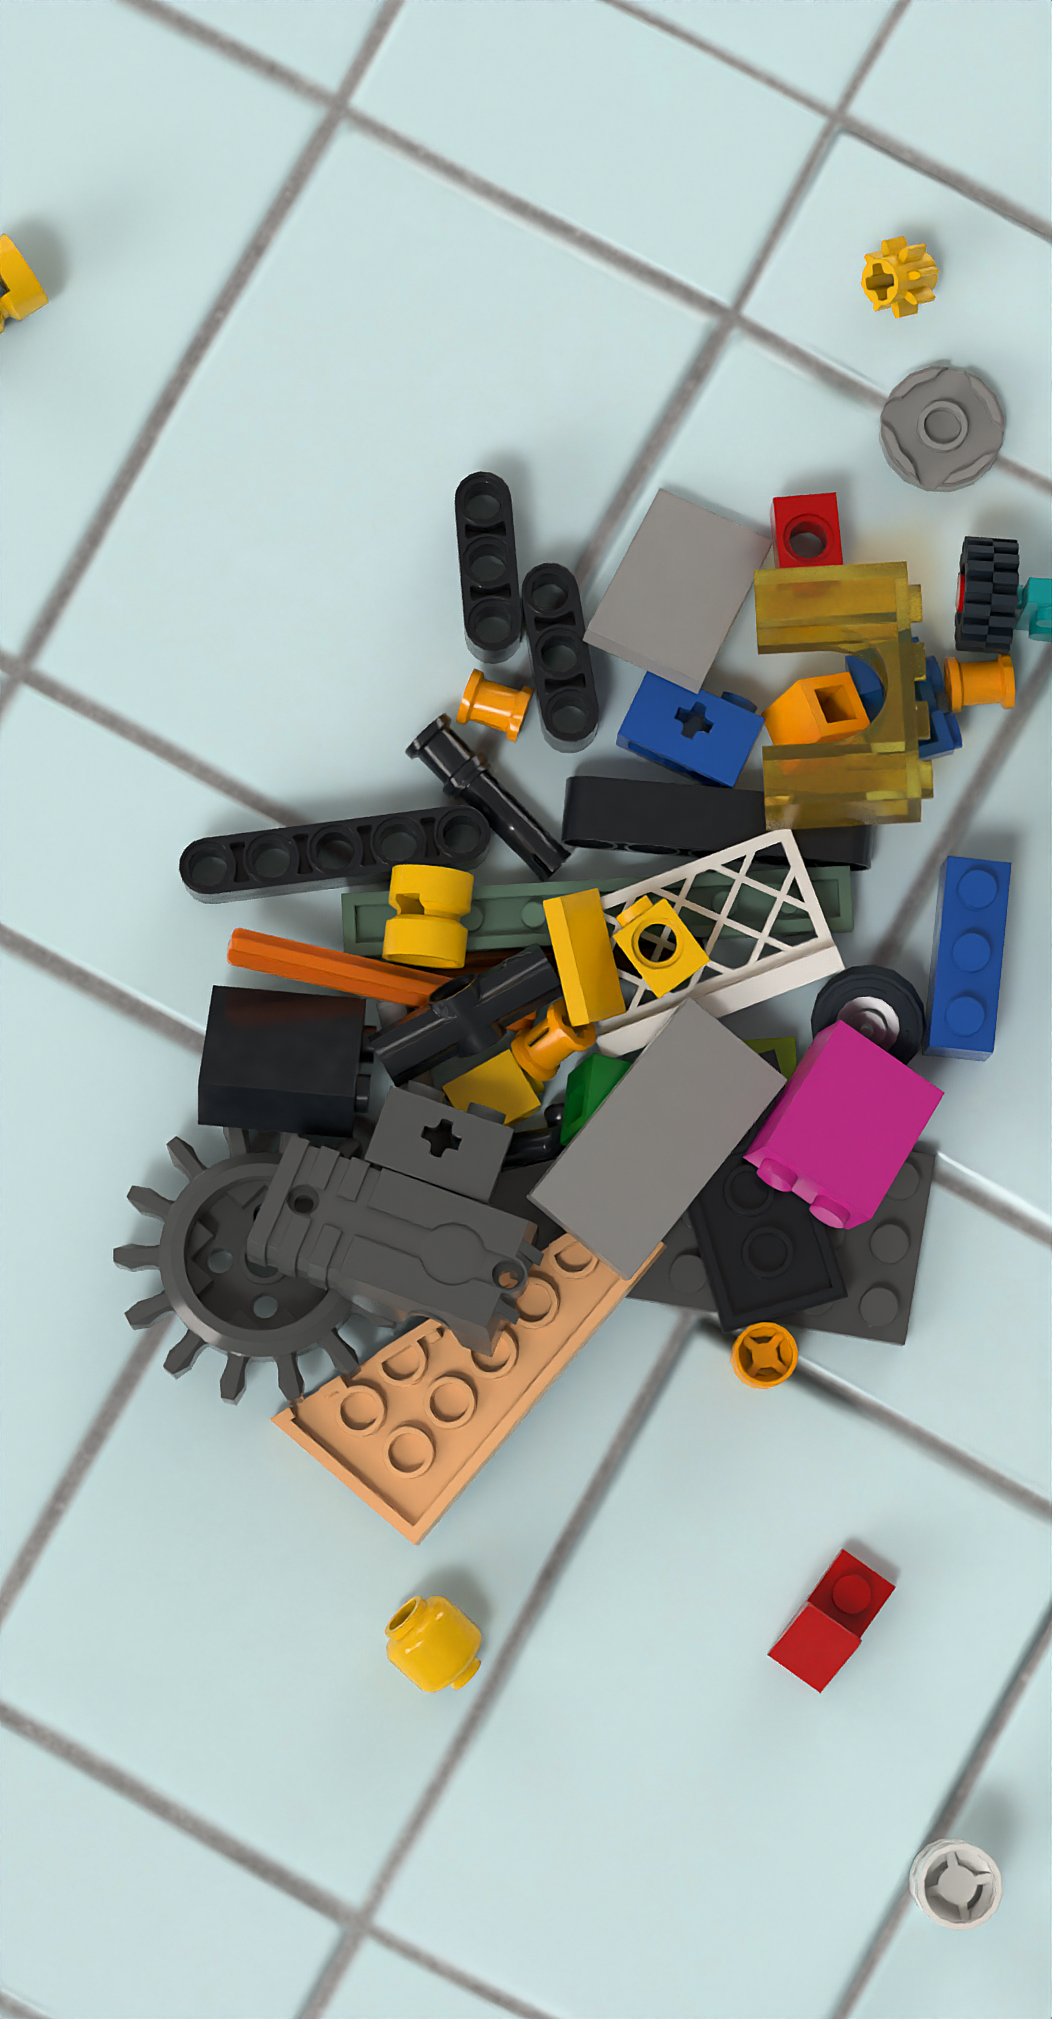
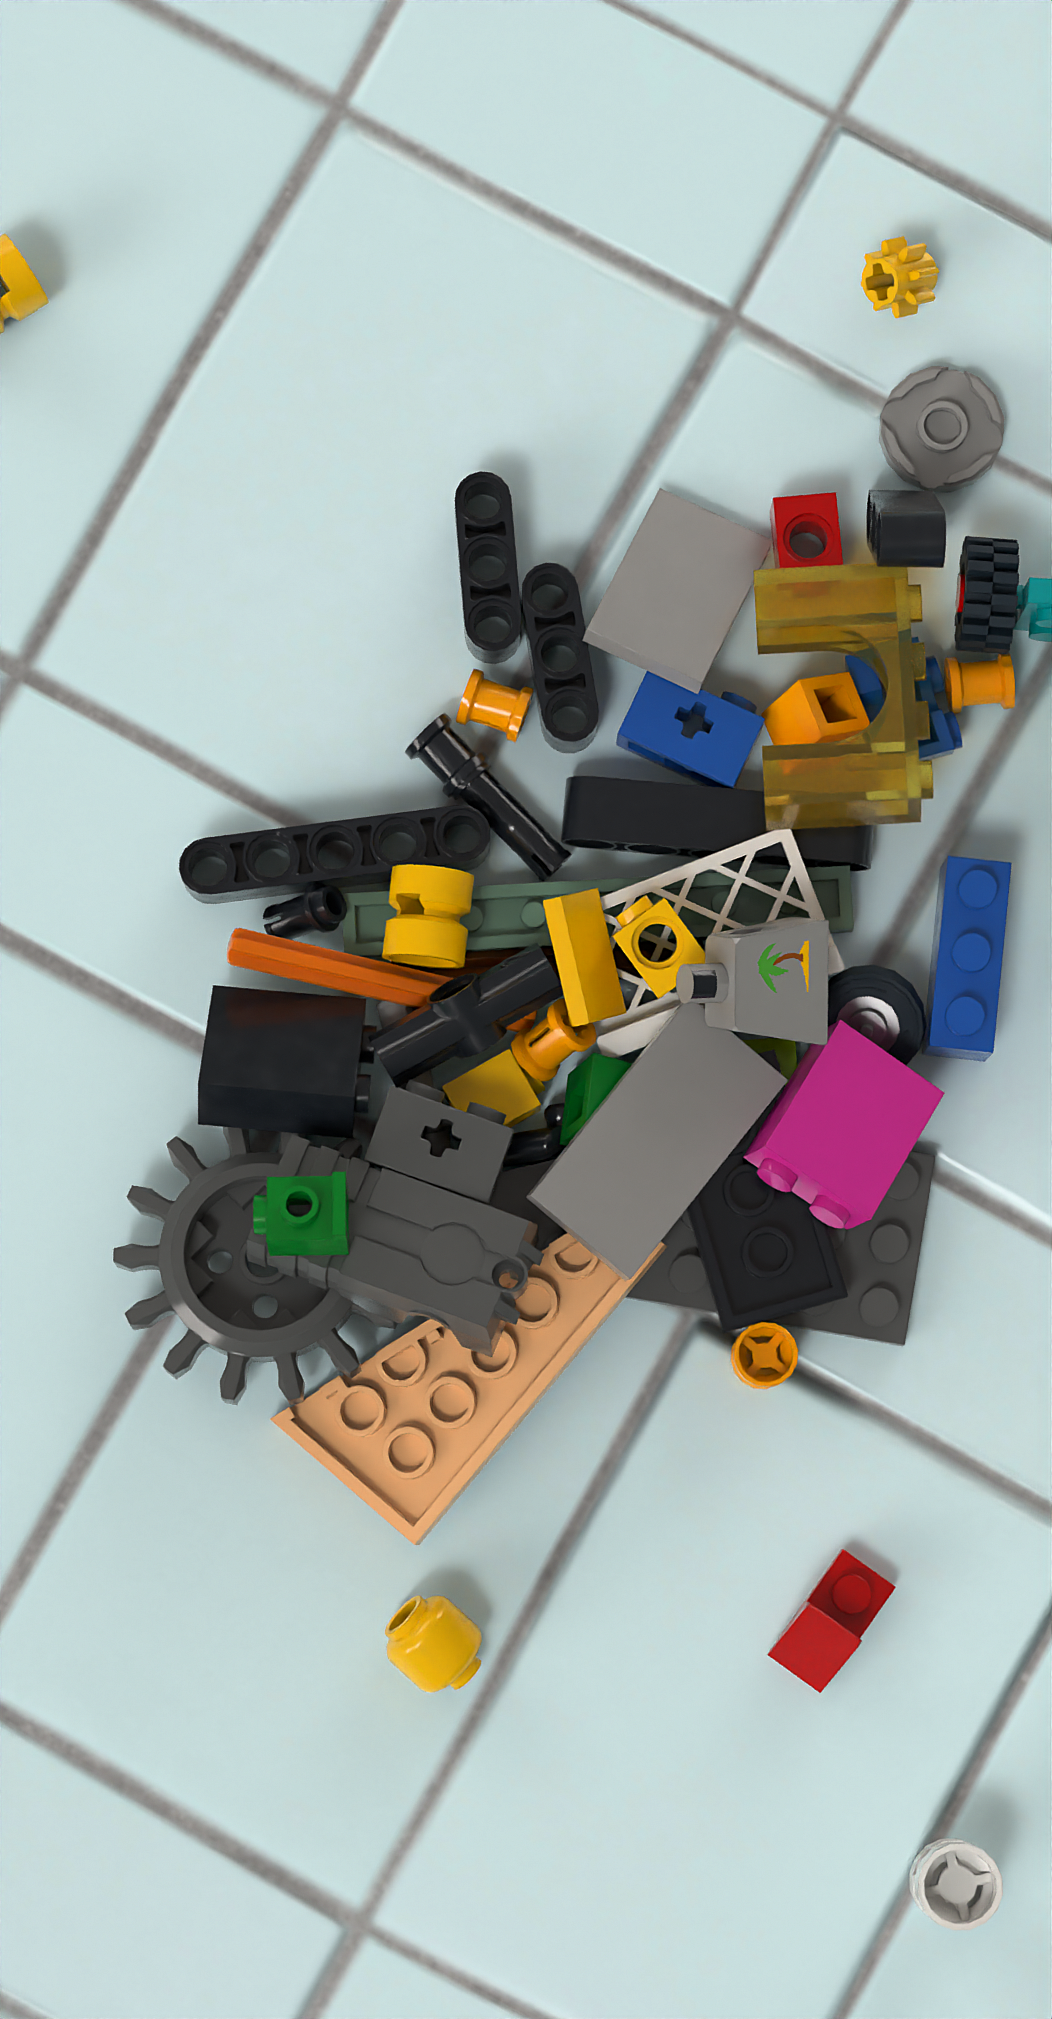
(316, 1233): none -> green brick
(318, 909): none -> black pin
(764, 980): none -> light grey torso
(906, 528): none -> black beam

